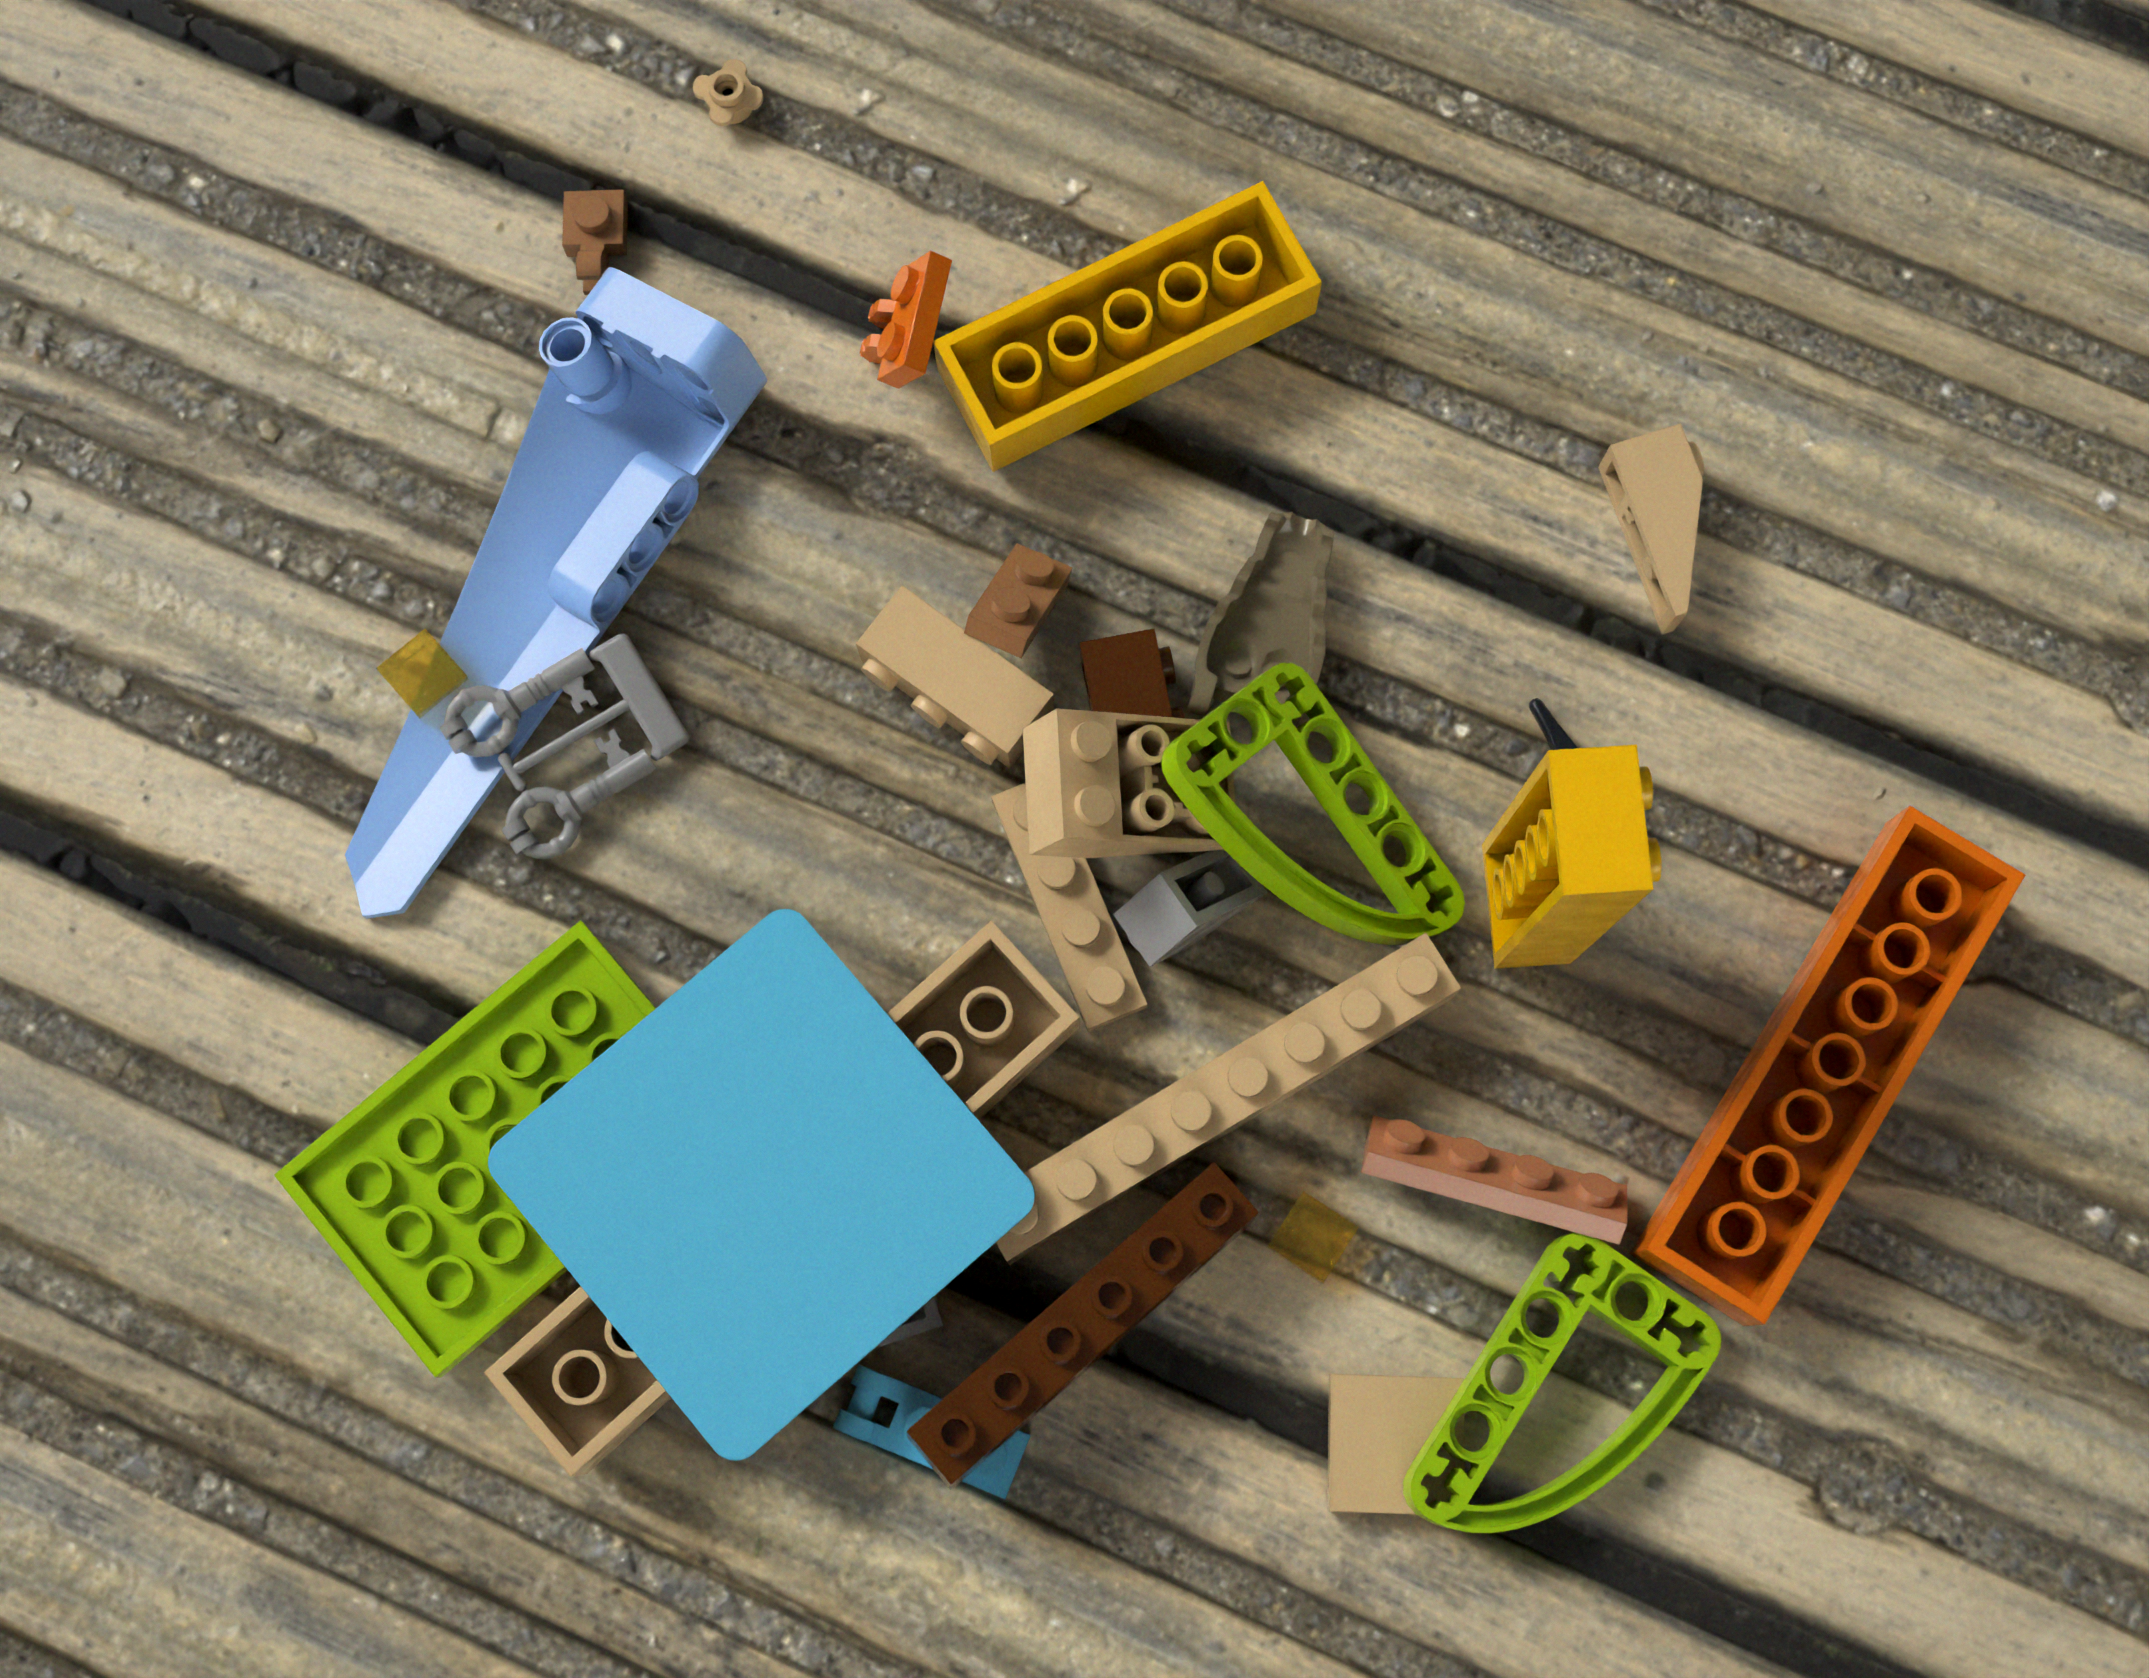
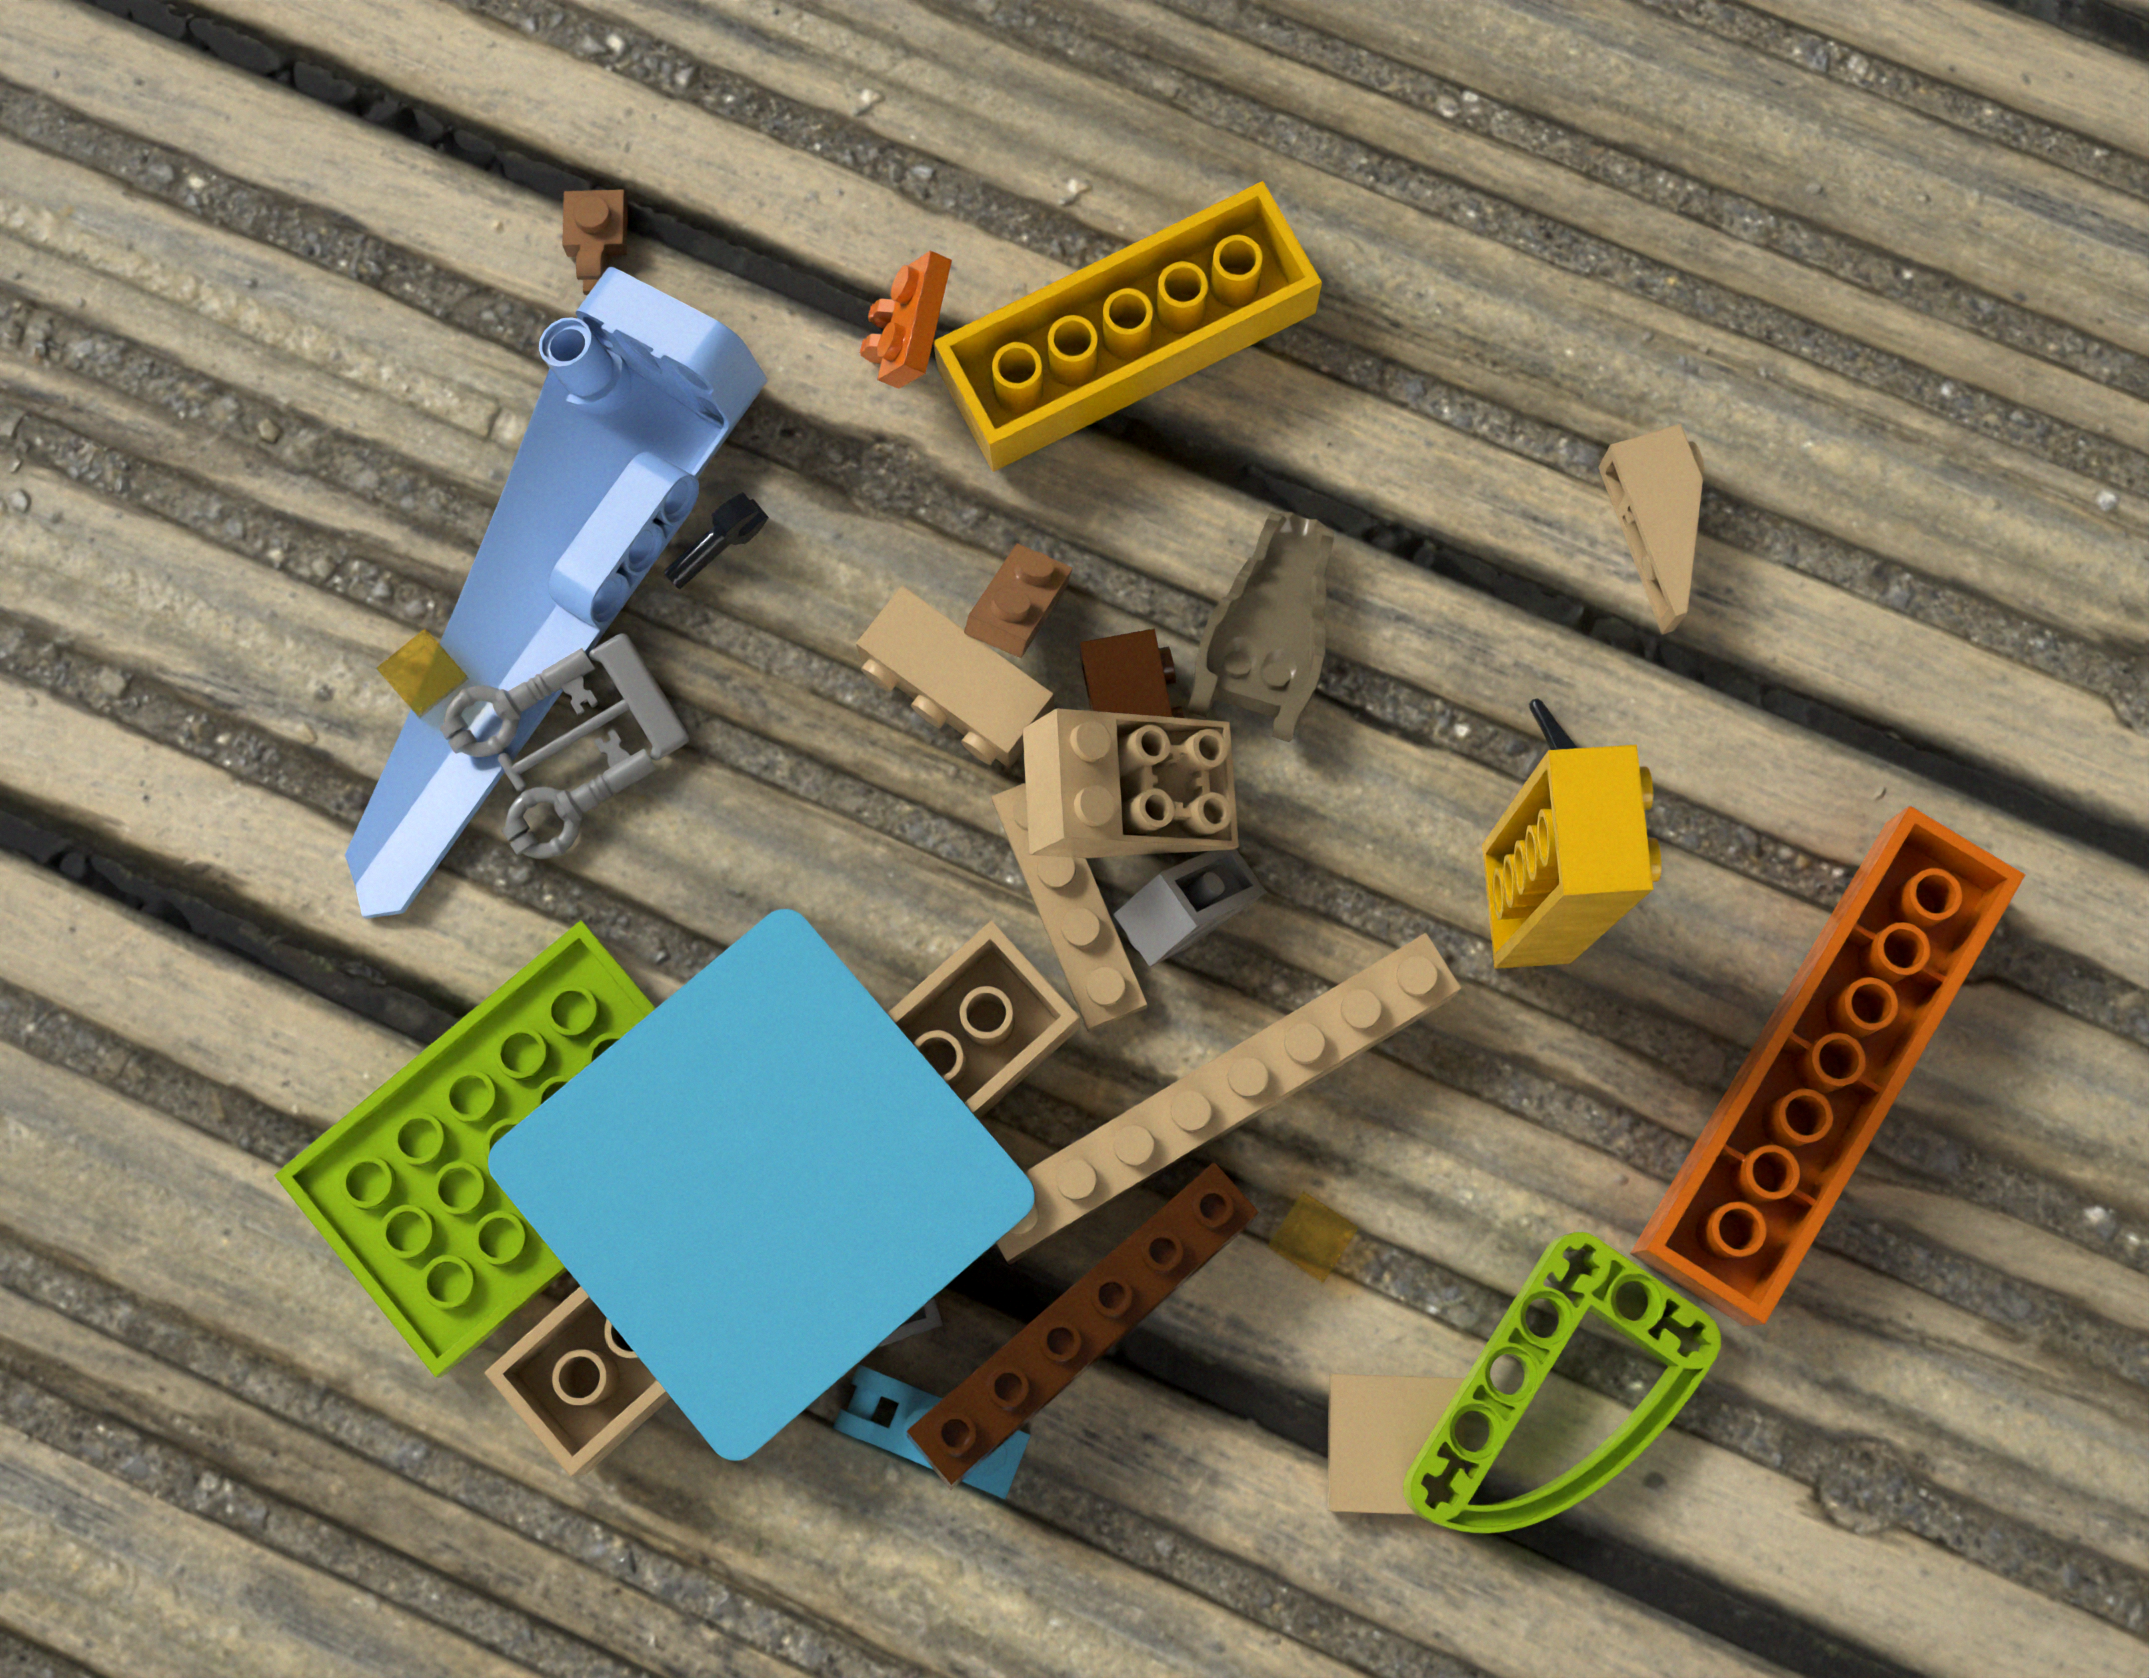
(730, 108): tan plate -> none
(733, 524): none -> black bar
(1328, 784): lime beam -> none
(1496, 1179): nougat plate -> none

